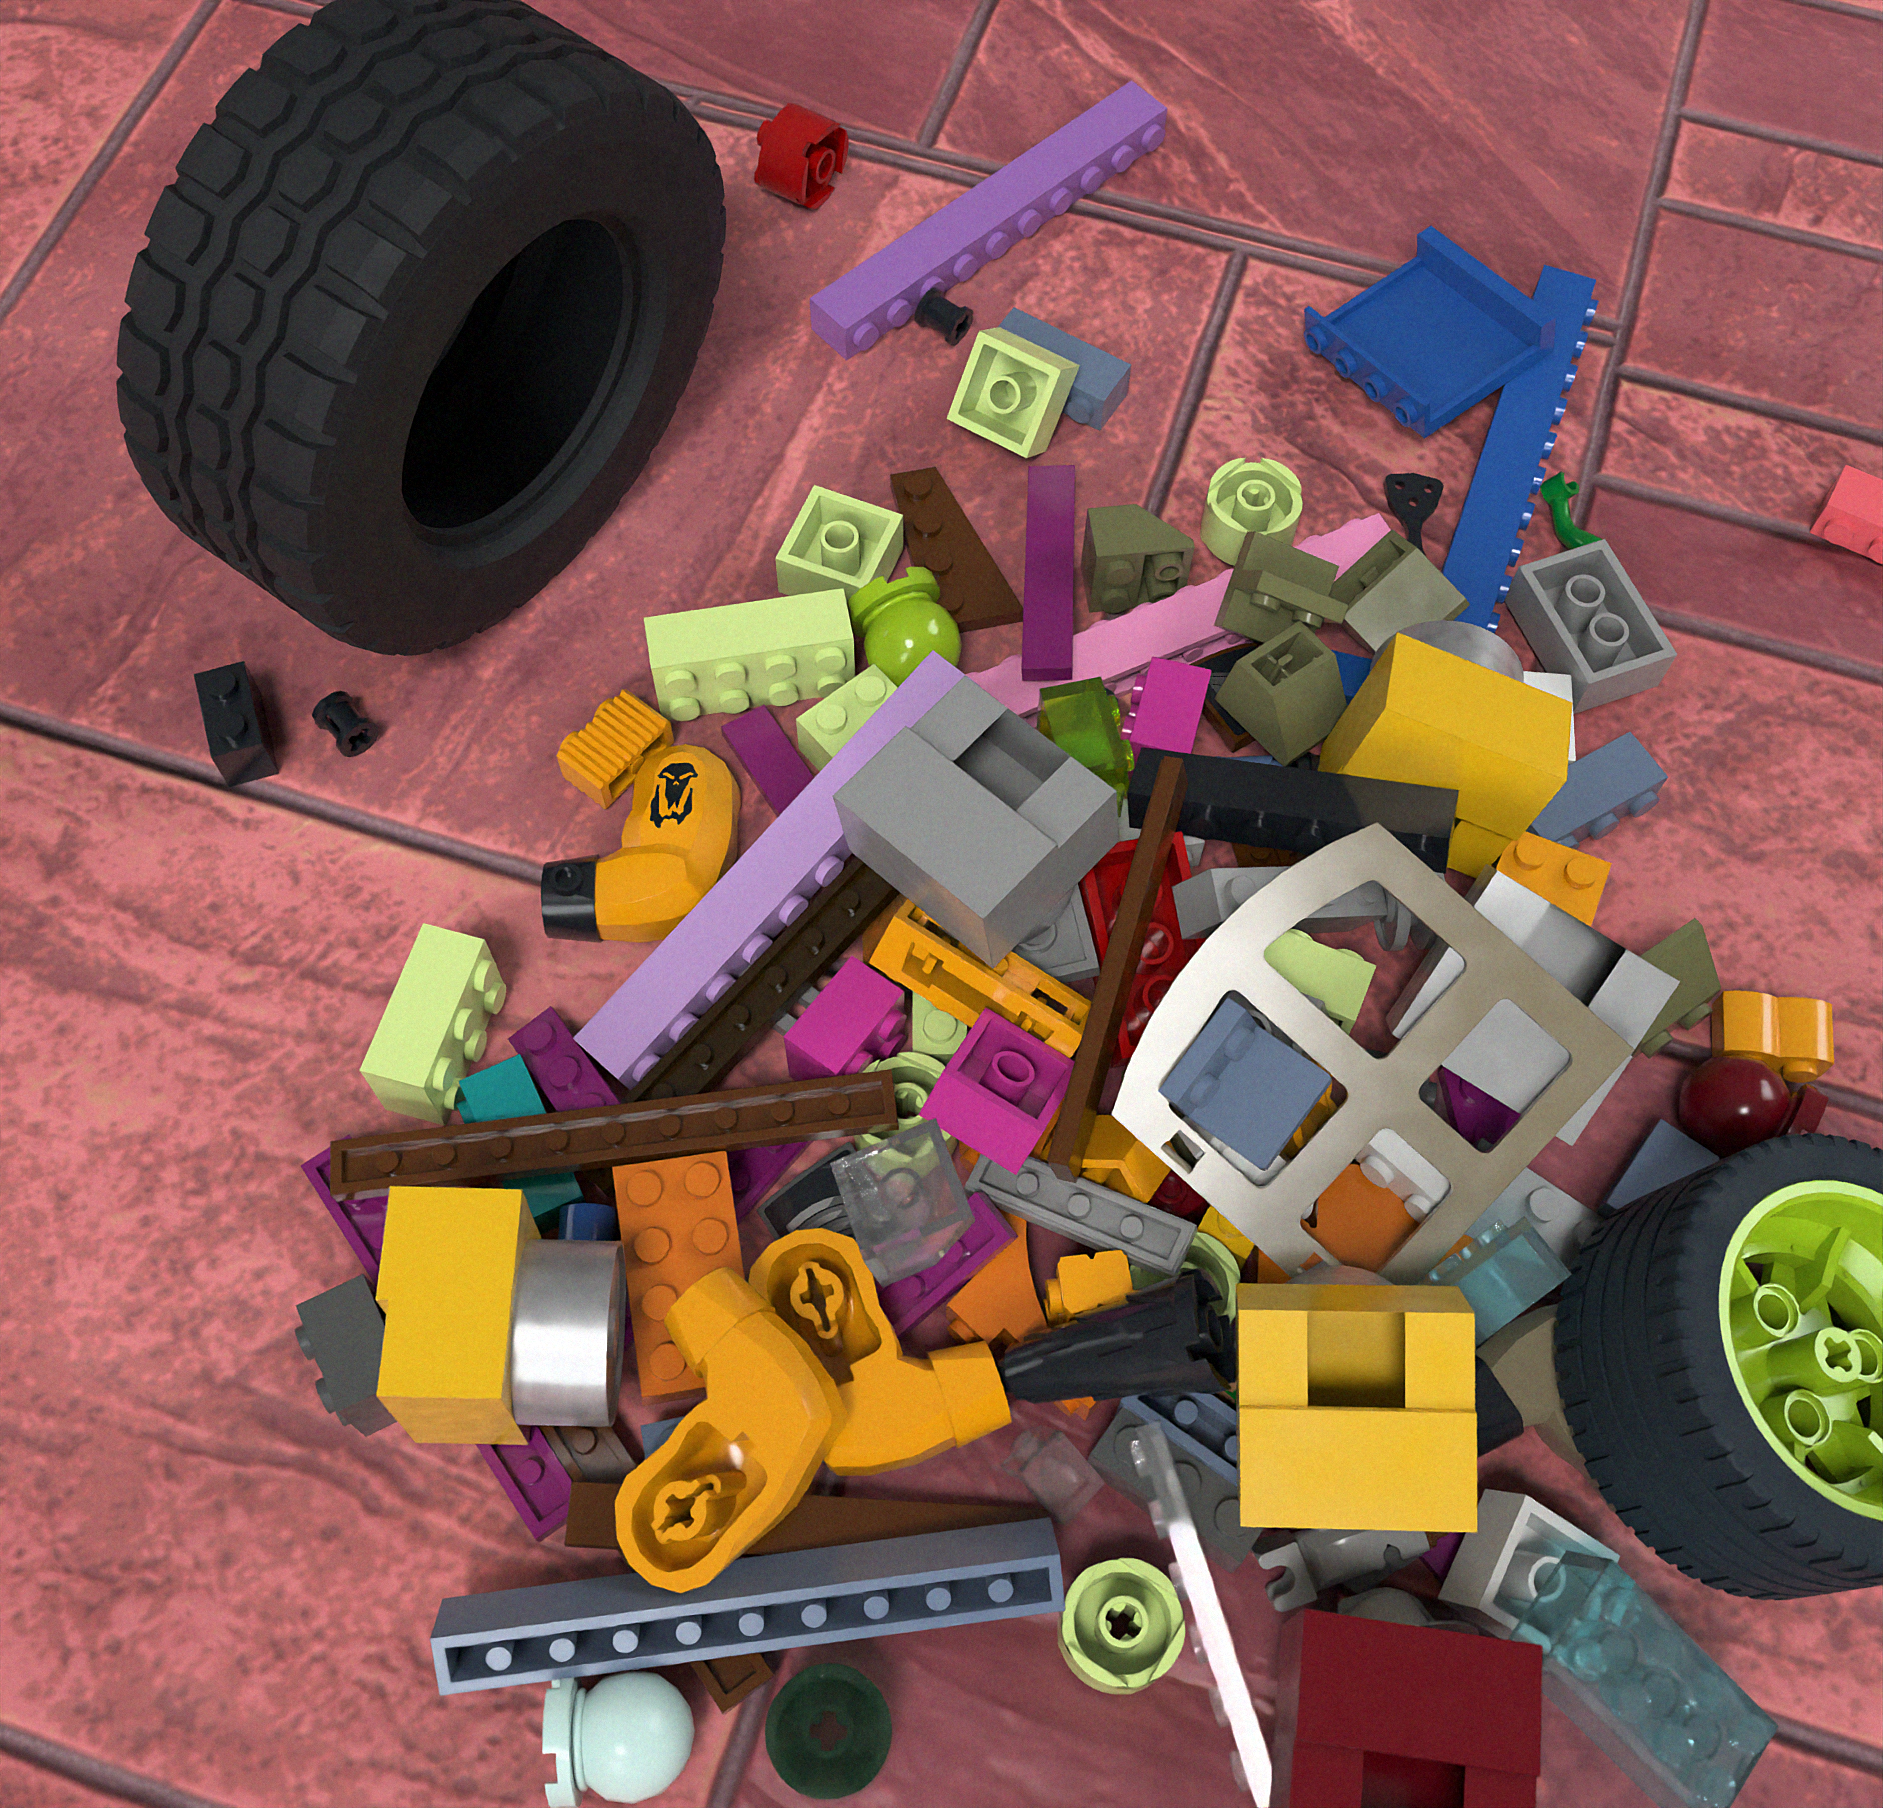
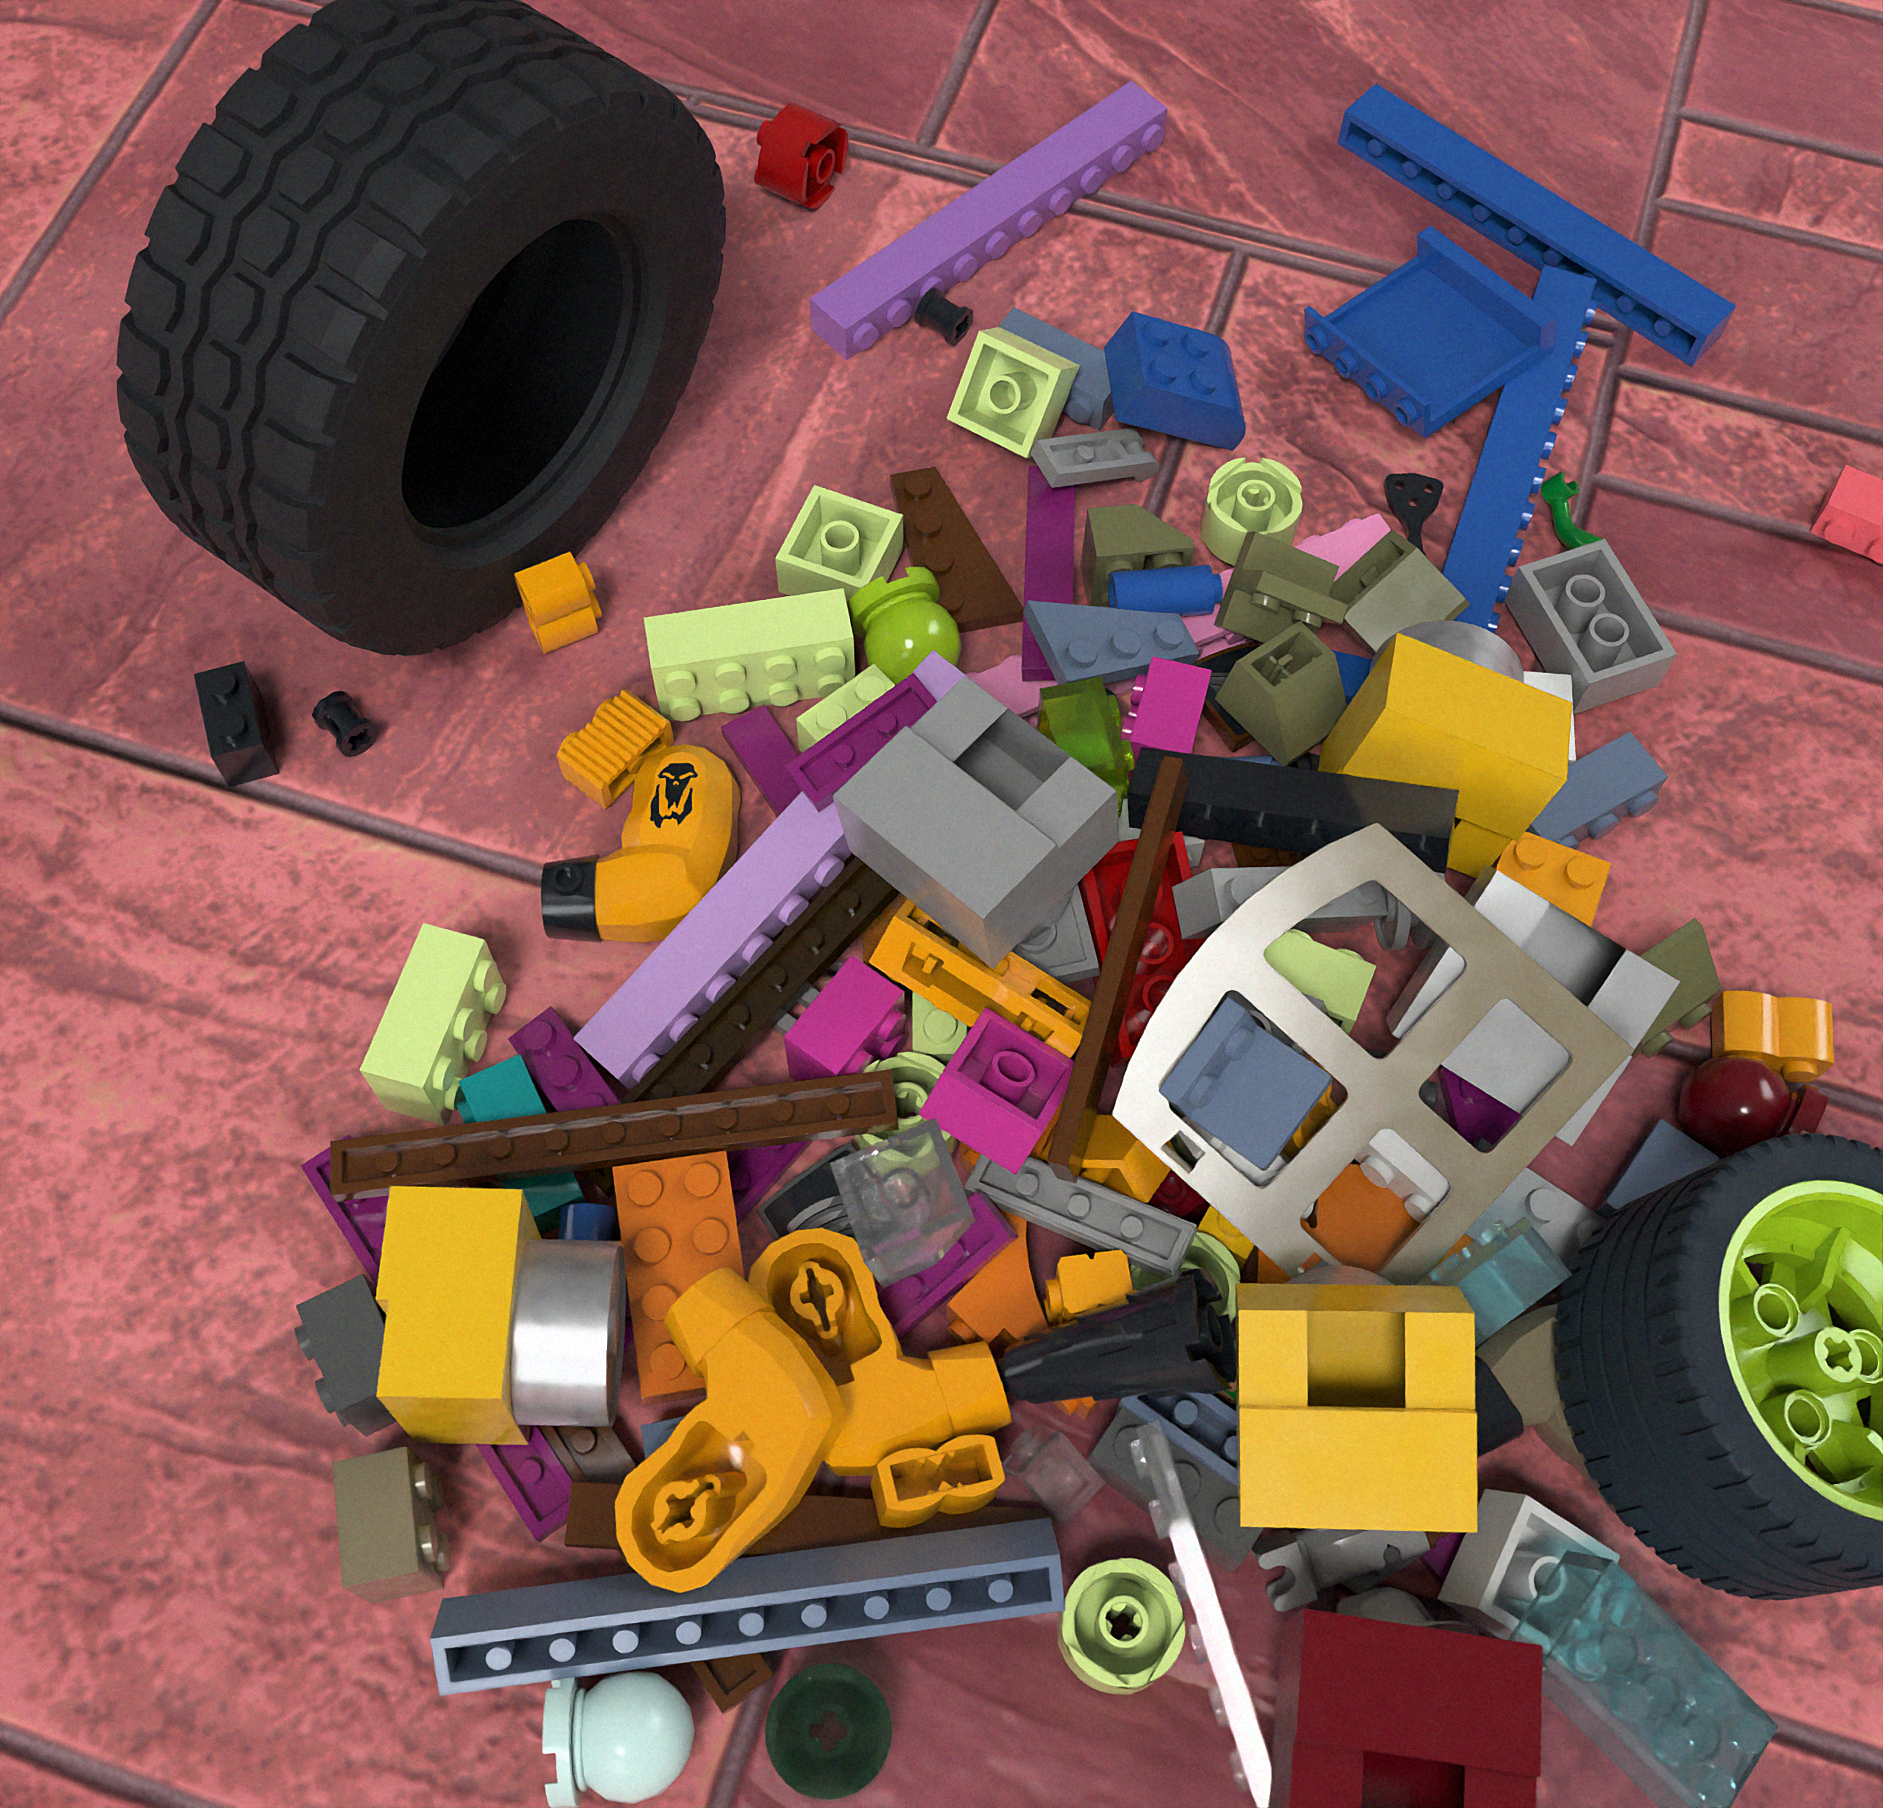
(389, 1525): none -> dark tan brick
(559, 601): none -> light orange brick
(850, 746): none -> magenta plate
(921, 1481): none -> light orange brick
(1094, 457): none -> light grey plate
(1106, 641): none -> sand blue wing
(1166, 590): none -> blue brick
(1175, 381): none -> blue brick
(1534, 223): none -> blue brick

